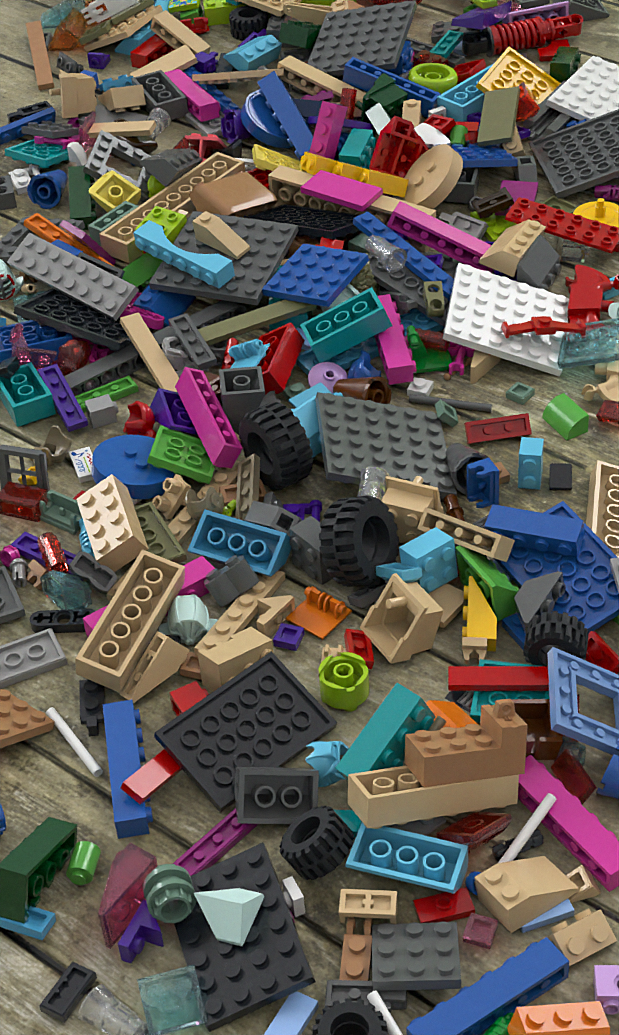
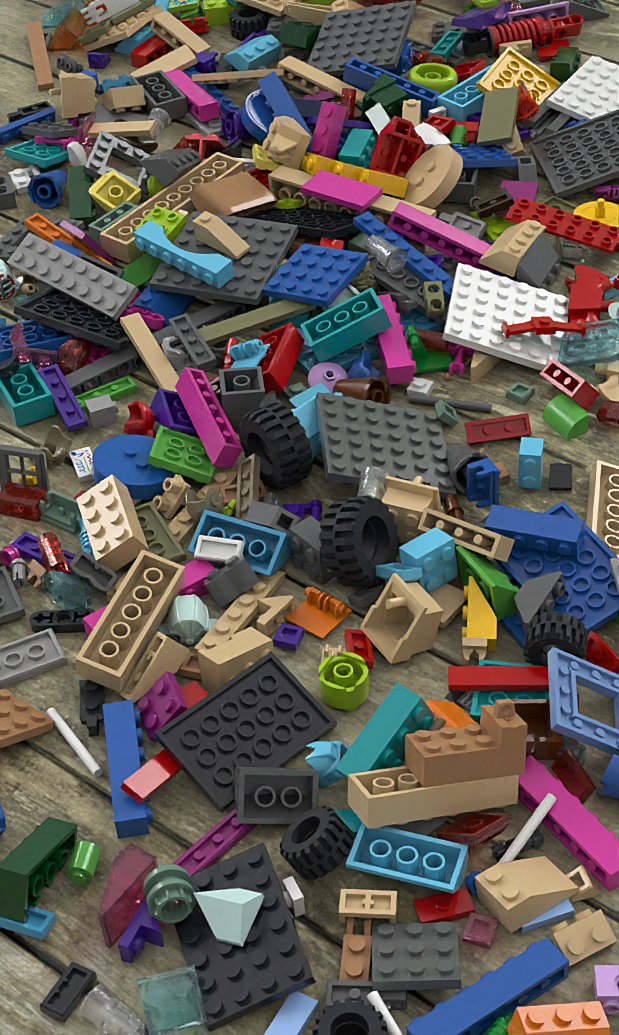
(161, 704): none -> magenta plate
(217, 549): none -> white tile
(286, 141): none -> tan slope
(289, 203): none -> lime tile
(522, 47): none -> tan slope
(569, 383): none -> red brick

